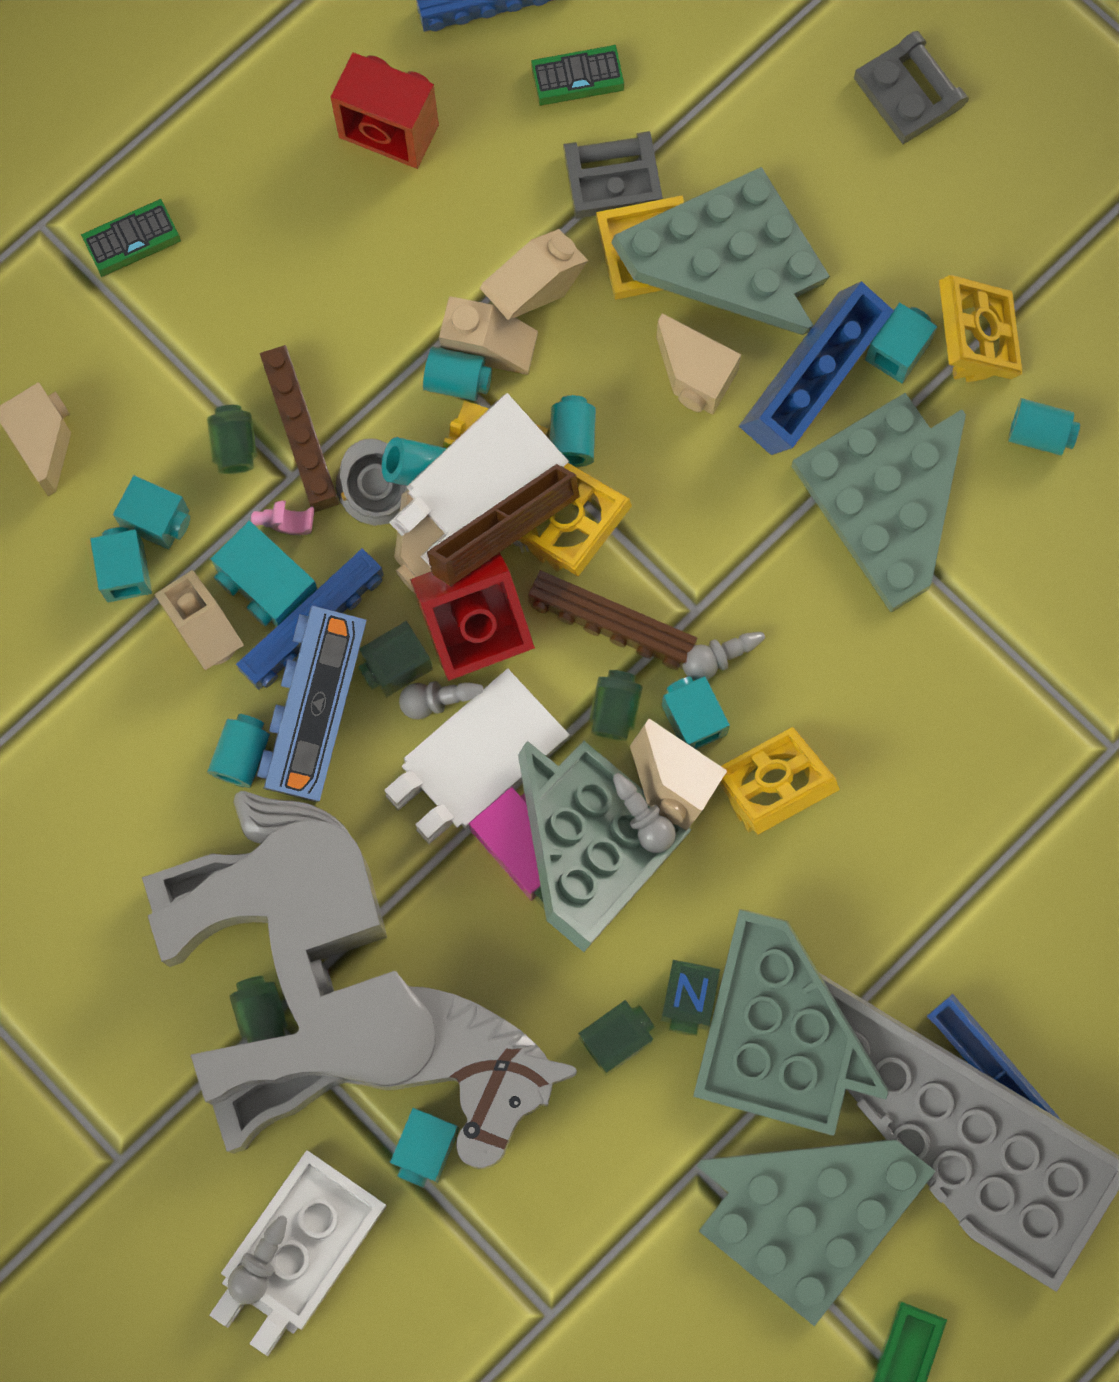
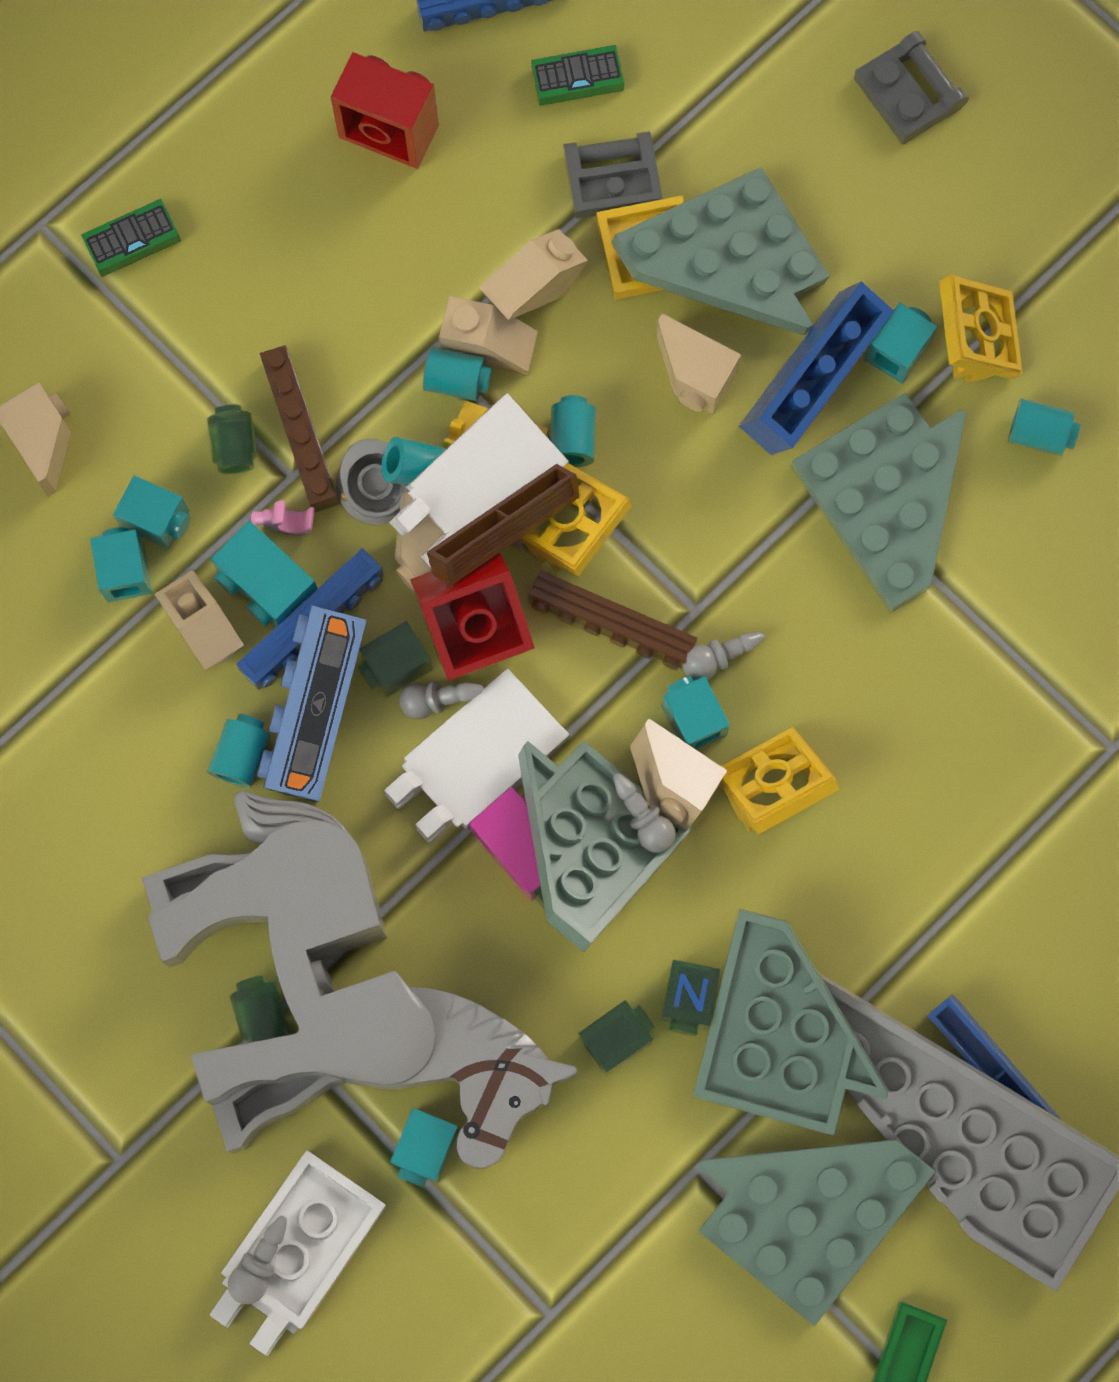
(615, 705): clear green brick -> none

